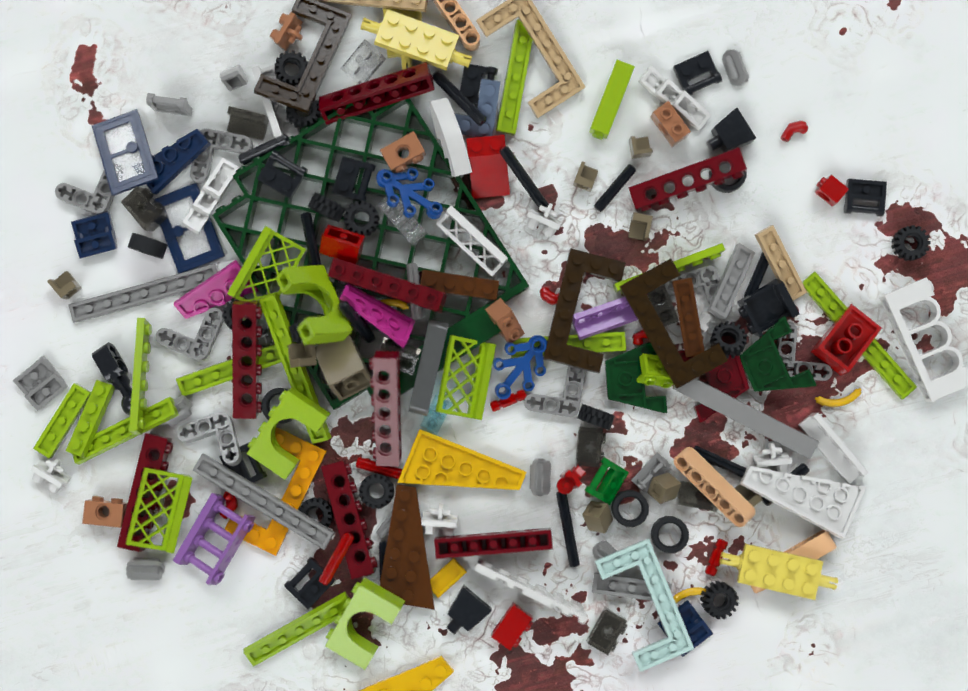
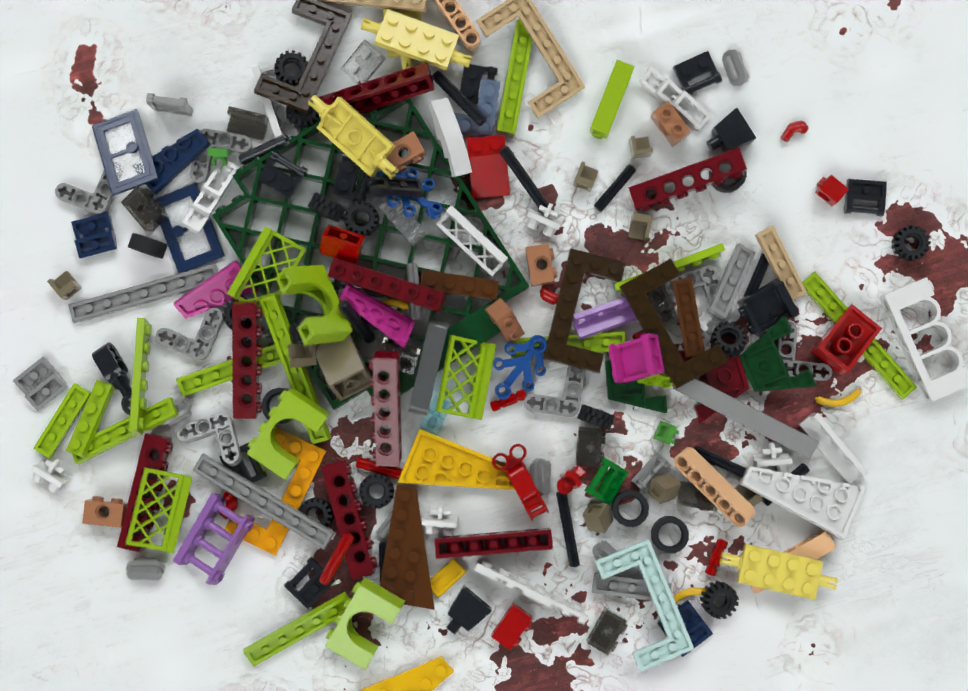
(220, 153): none -> bright green tile
(233, 77): light grey slope -> none
(289, 32): nougat hips -> none
(310, 239): black axle -> none
(354, 136): none -> light yellow plate
(395, 186): none -> black hinge
(522, 482): none -> red piece
(538, 253): none -> nougat brick
(636, 359): none -> dark pink panel
(665, 433): none -> bright green tile

